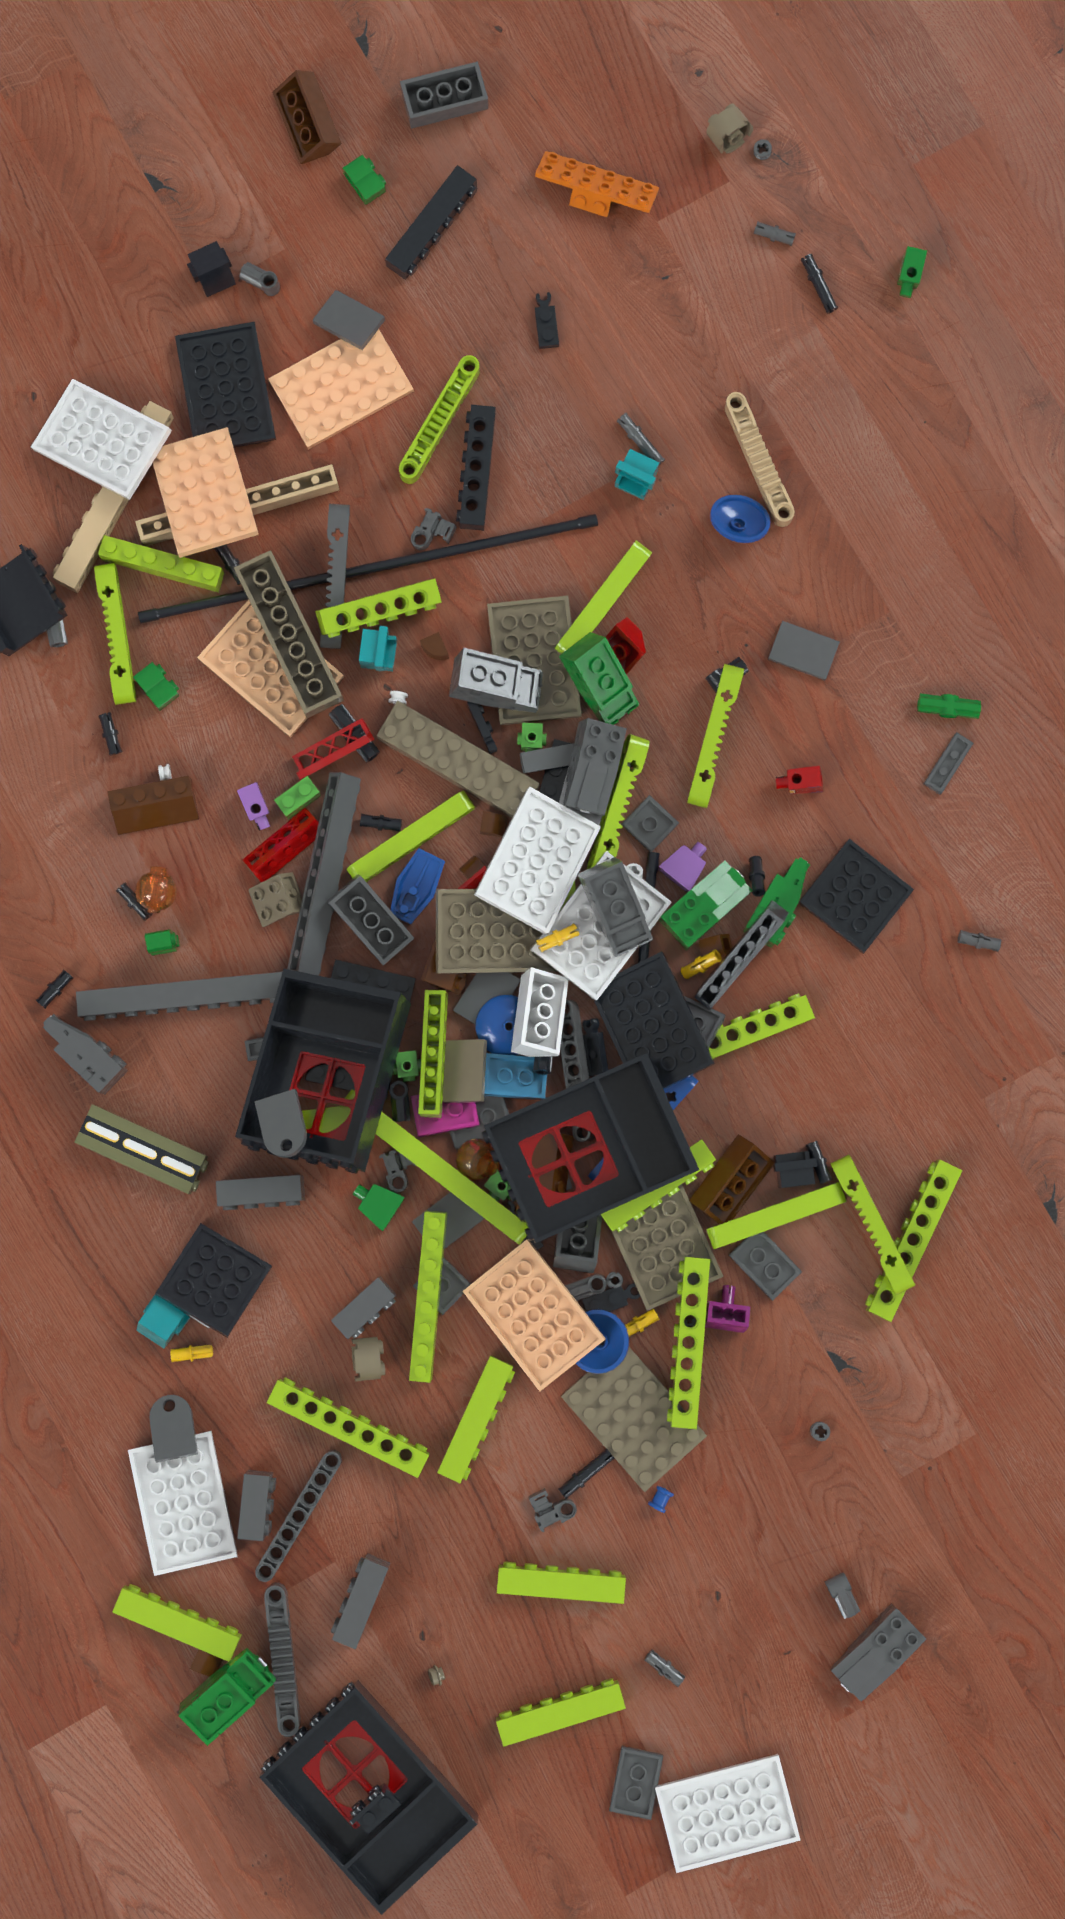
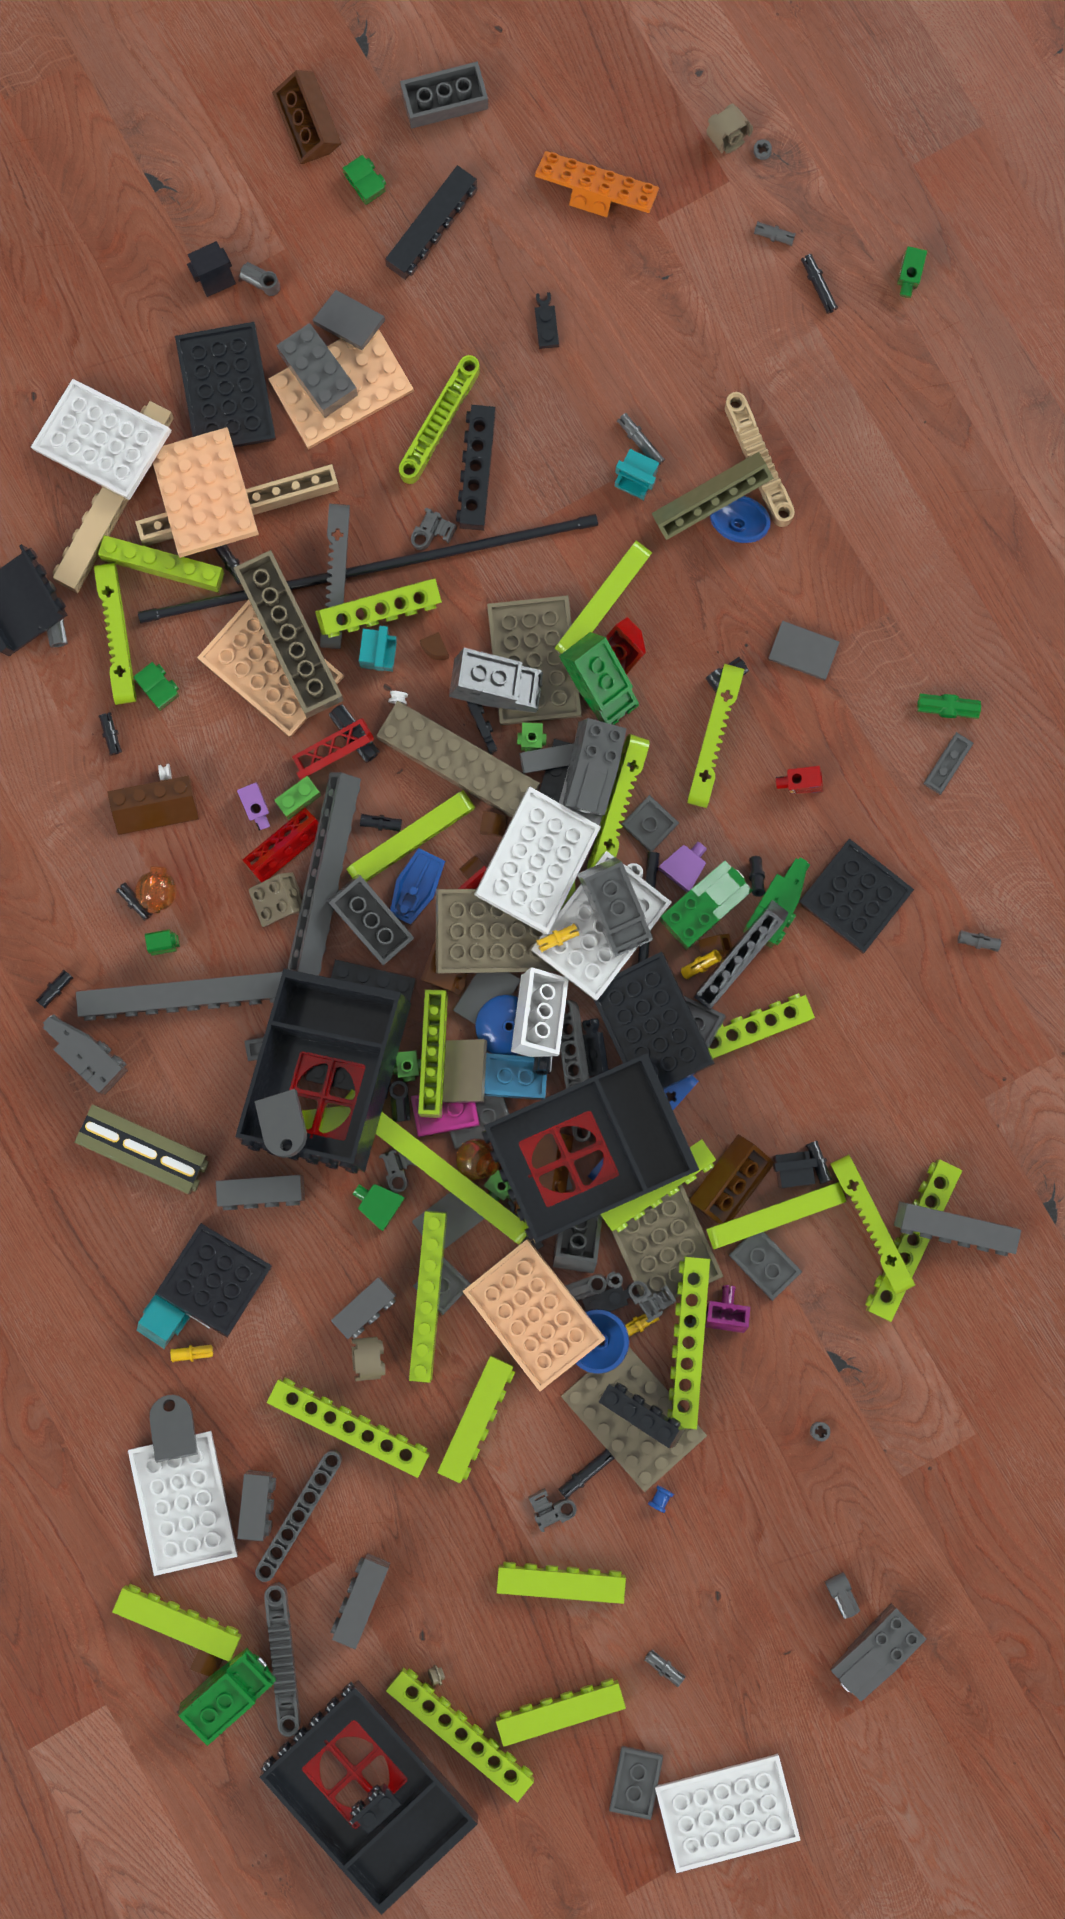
(317, 370): none -> dark grey brick
(513, 1787): none -> lime brick
(642, 1415): none -> black brick
(652, 1304): none -> dark grey piece
(712, 495): none -> olive brick
(958, 1228): none -> dark grey brick

